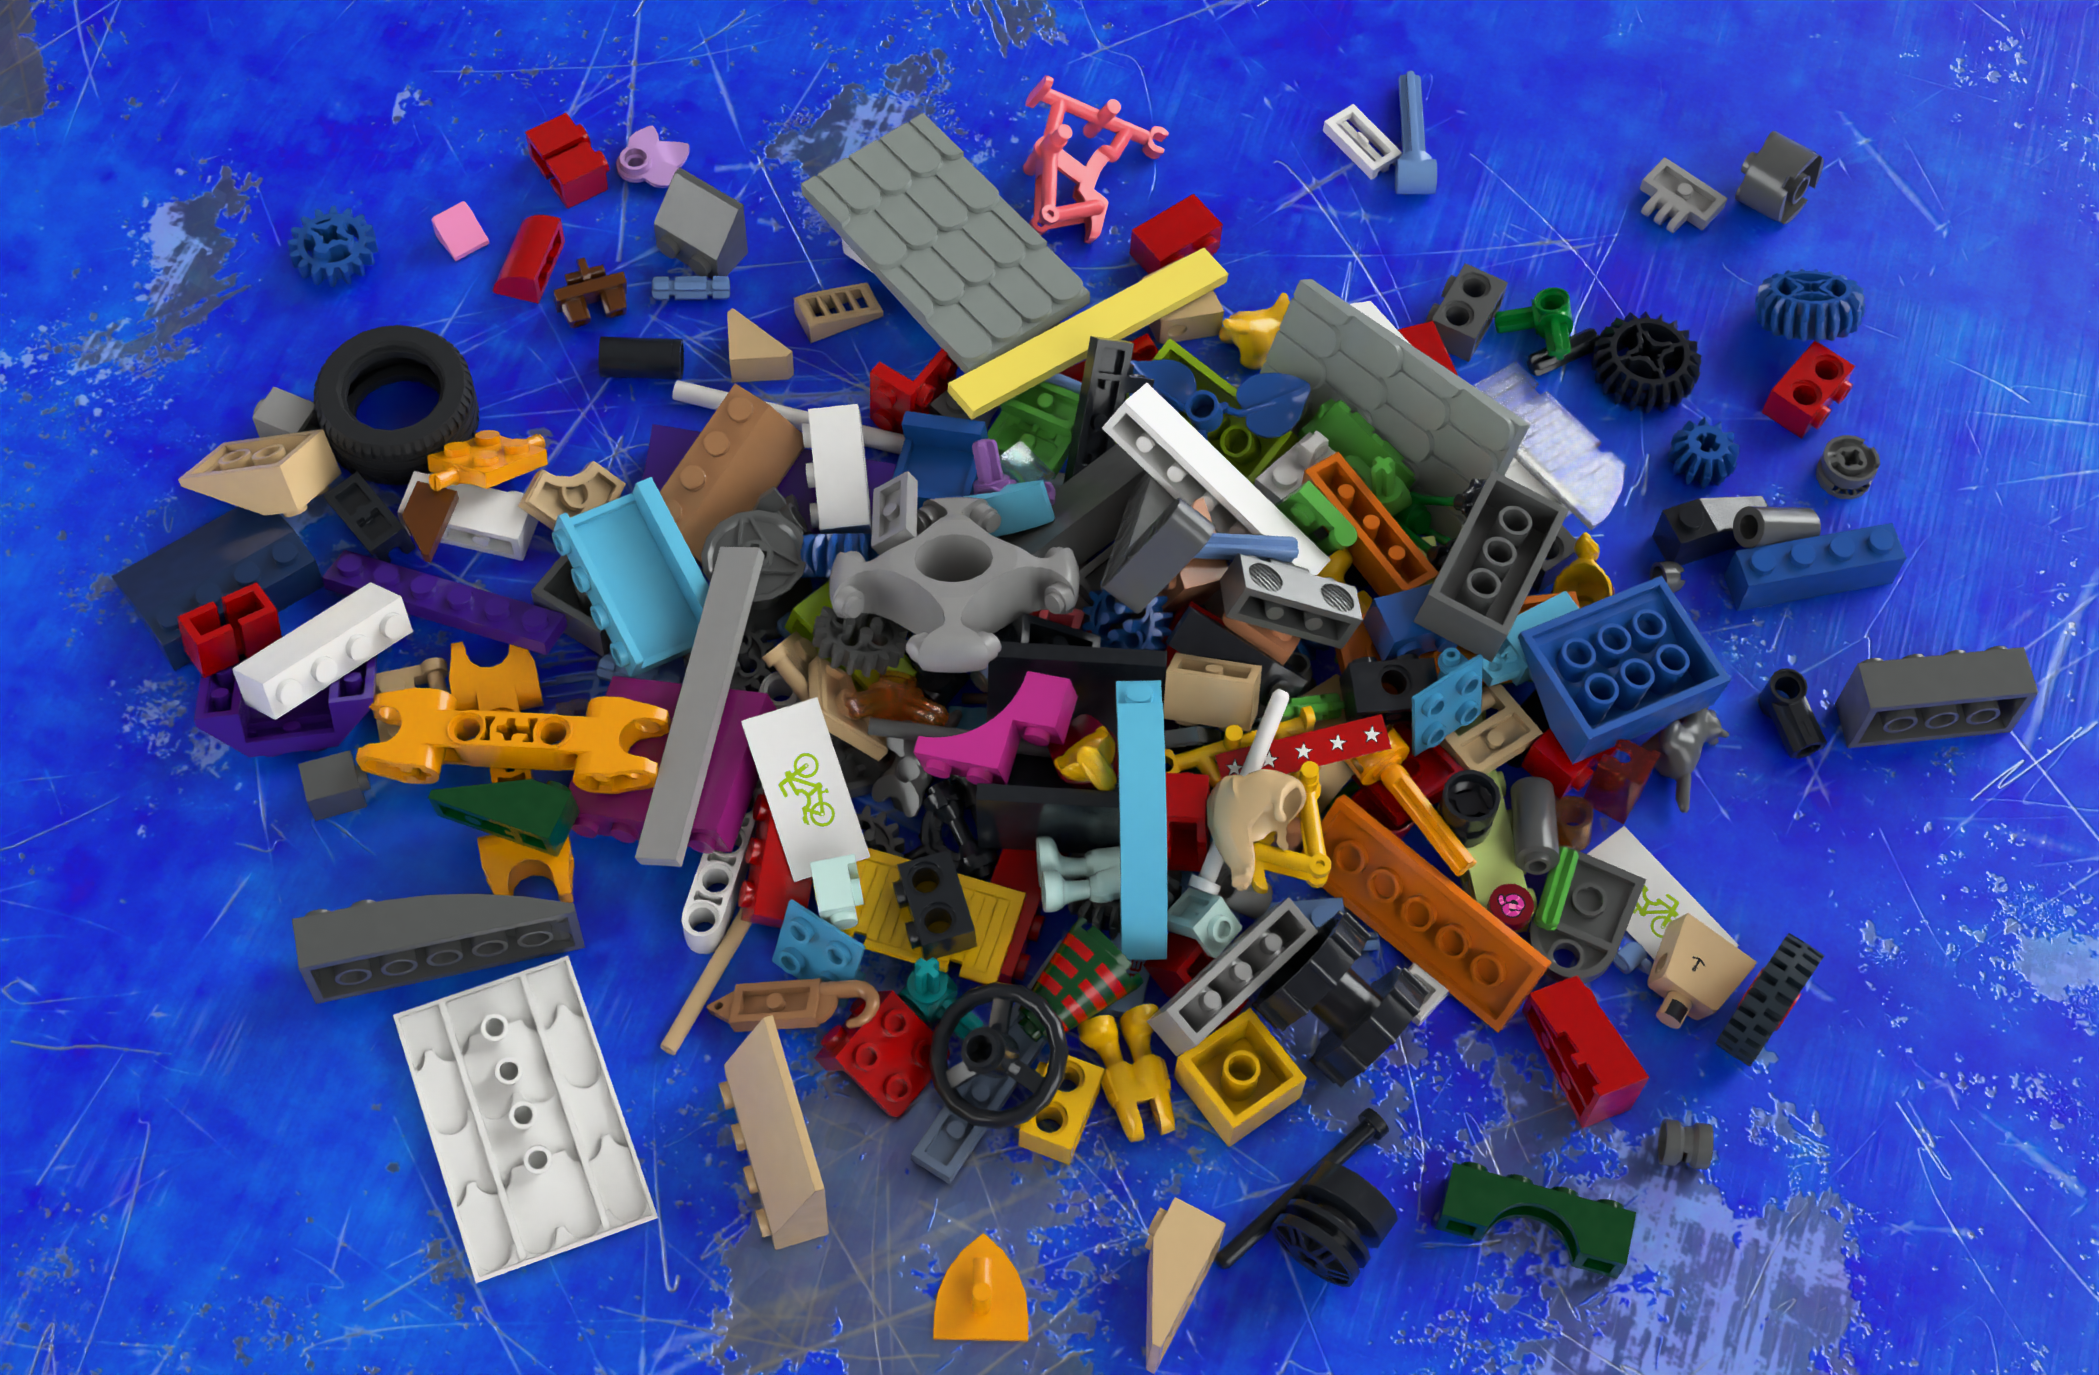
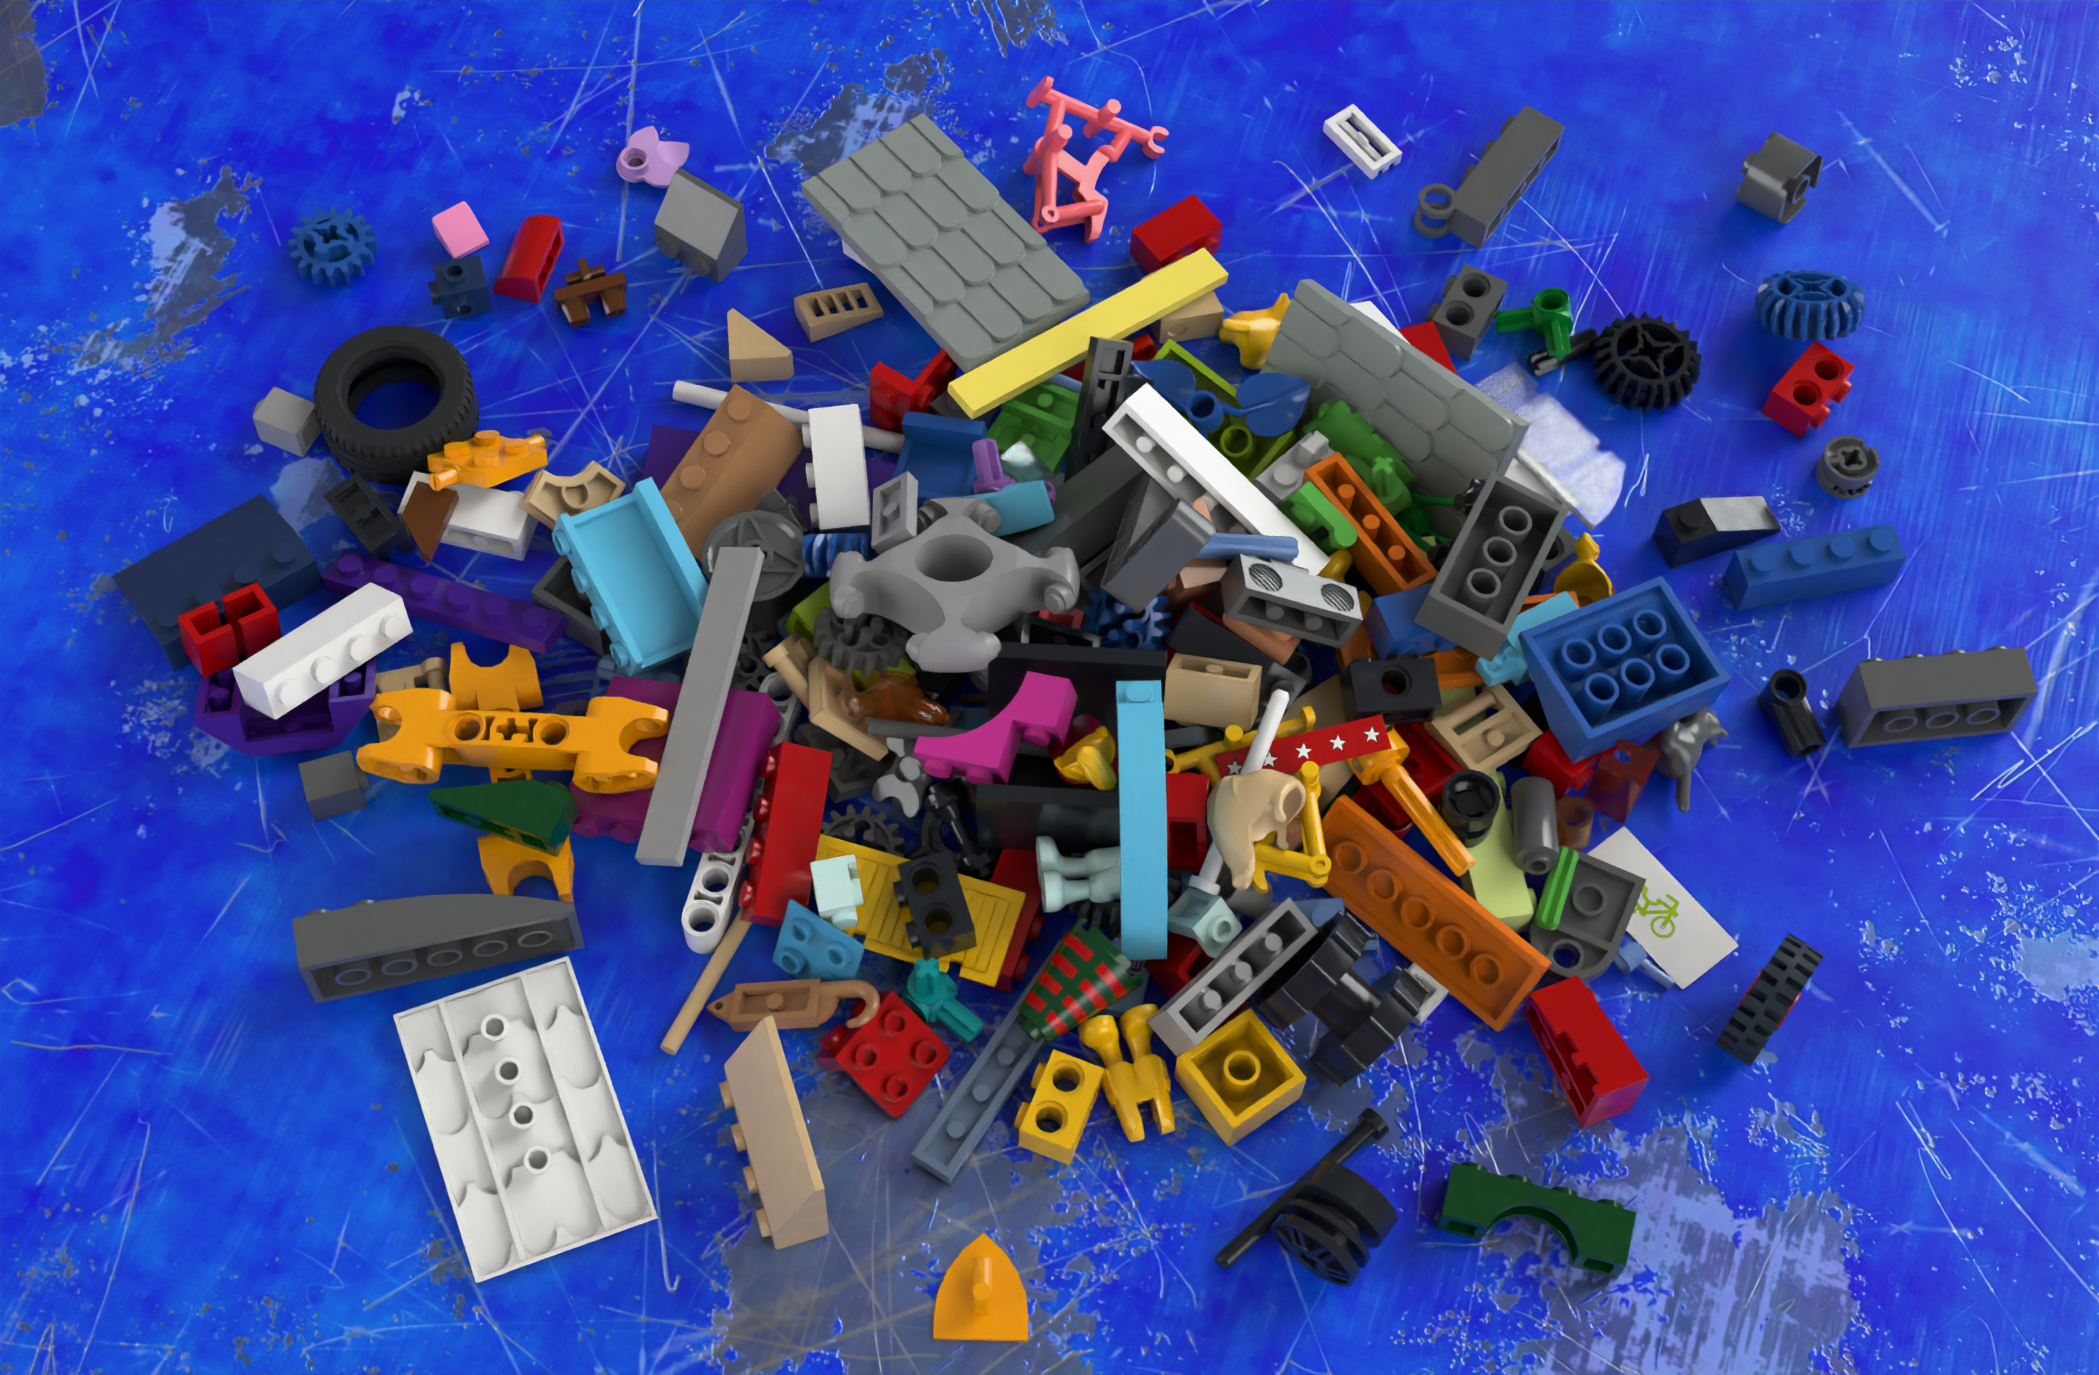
(267, 472): tan slope -> none
(460, 287): none -> dark blue brick
(565, 152): red piece -> none
(641, 358): black pin -> none
(690, 288): medium blue axle -> none
(804, 786): white sticker -> none
(997, 1054): black piece -> none
(1181, 1253): tan slope -> none
(1328, 706): bright green axle -> none
(1415, 168): medium blue axle -> none
(1448, 702): dark azure hinge -> none
(1496, 182): none -> dark grey hinge
(1511, 905): dark red tile -> none
(1670, 572): dark grey hinge -> none
(1679, 197): light grey hinge -> none
(1685, 1144): dark grey wheel -> none
(1695, 971): tan torso -> none
(1703, 453): blue gear -> none
(1772, 525): dark grey brick -> none

